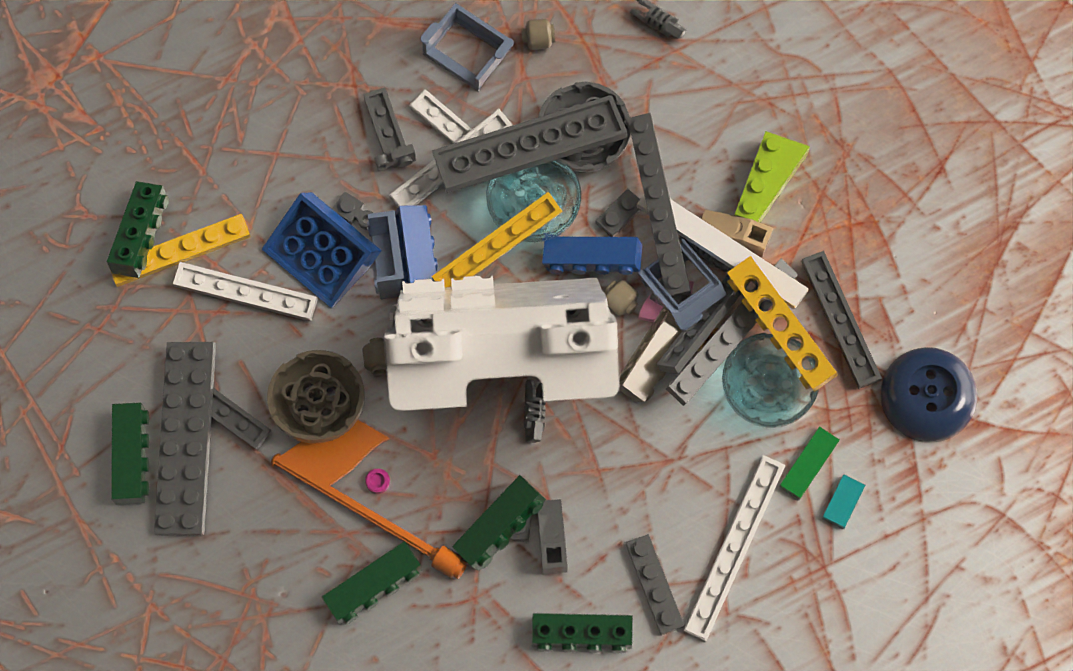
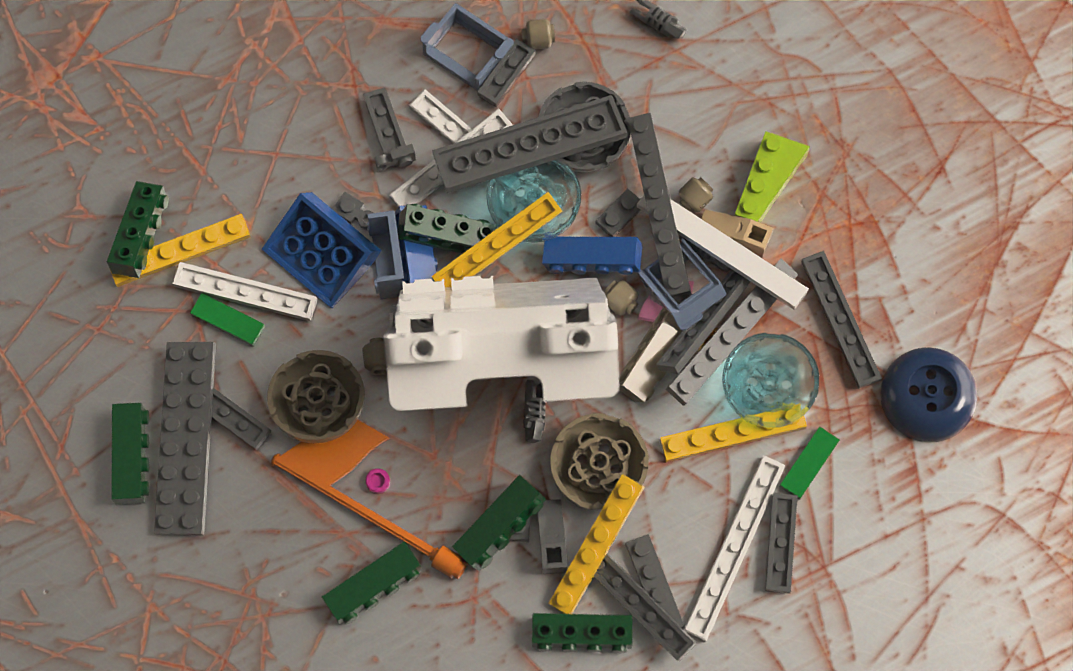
(227, 319): none -> green tile
(441, 229): none -> brick
(506, 73): none -> dark grey plate
(583, 438): none -> dark tan brick
(596, 544): none -> yellow plate
(644, 608): none -> dark grey plate
(695, 194): none -> dark tan head
(725, 435): none -> yellow plate
(750, 271): yellow brick -> none
(781, 543): none -> dark grey plate
(843, 501): teal tile -> none

